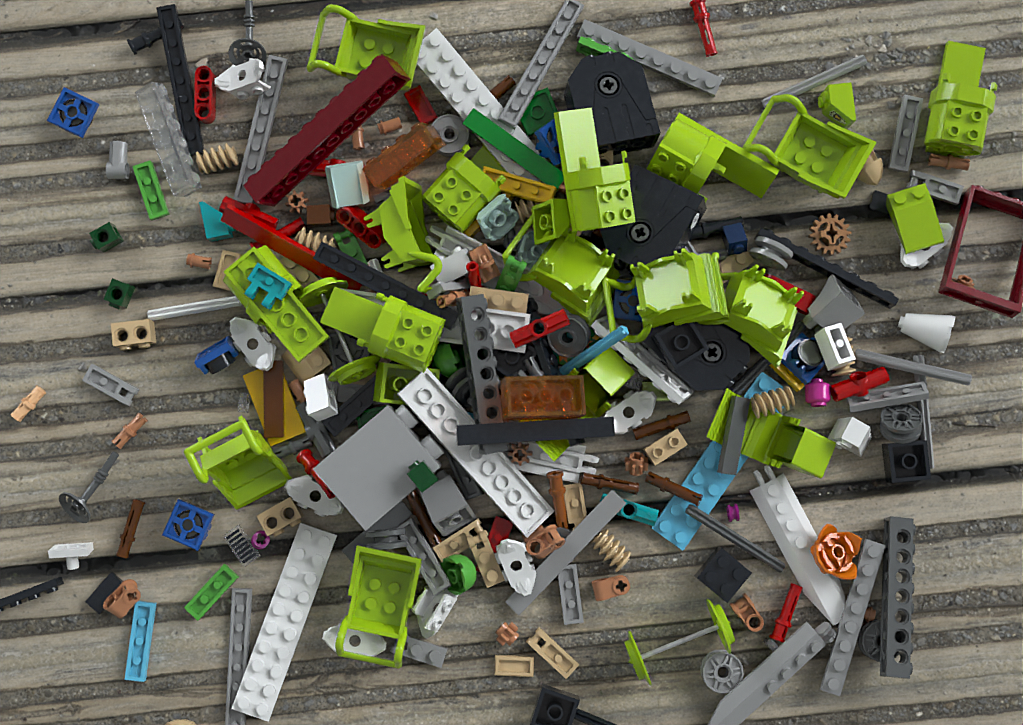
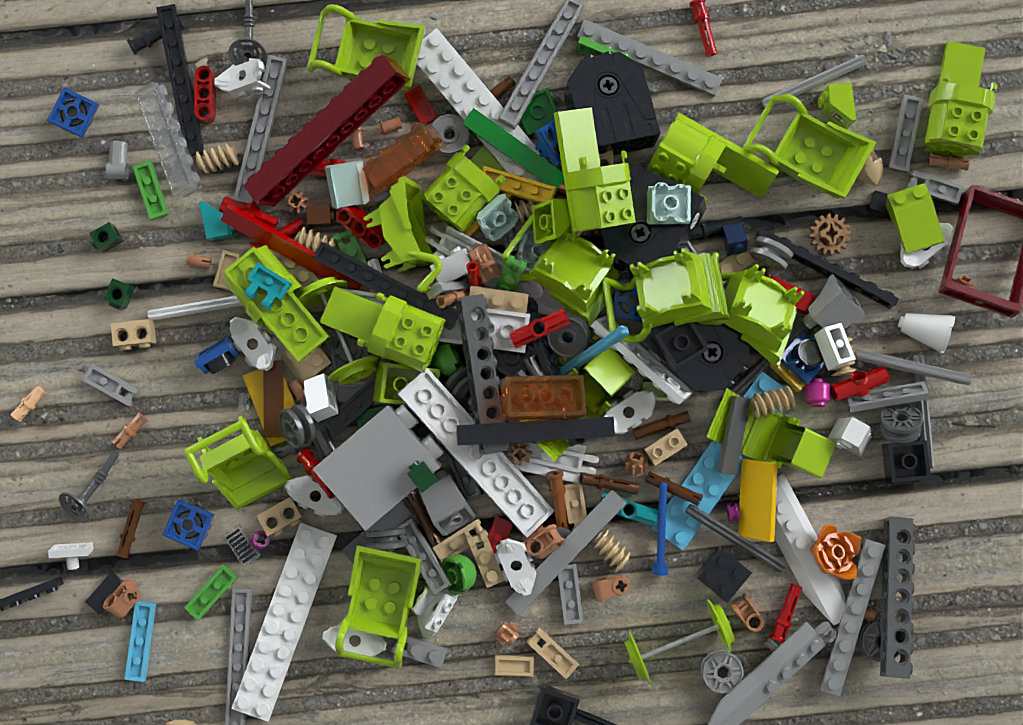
(297, 426): none -> dark grey wheel
(660, 567): none -> blue piece
(668, 204): none -> light aqua slope
(757, 499): none -> yellow tile

